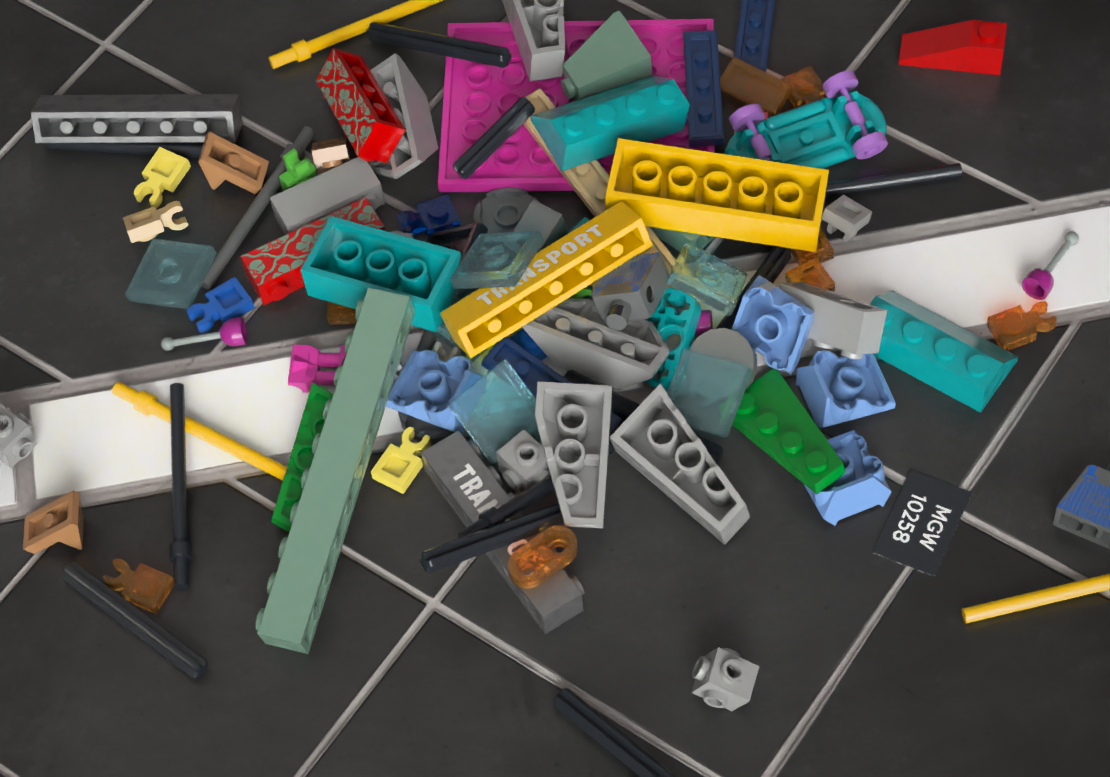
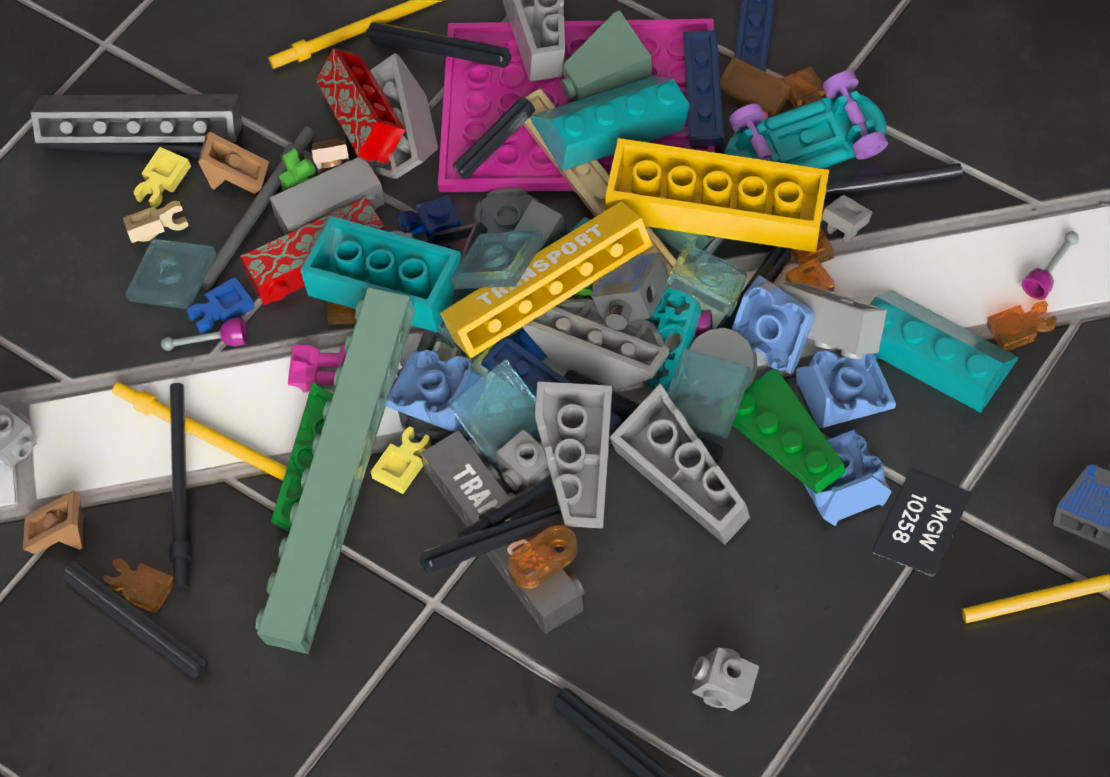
(960, 46): red slope -> none

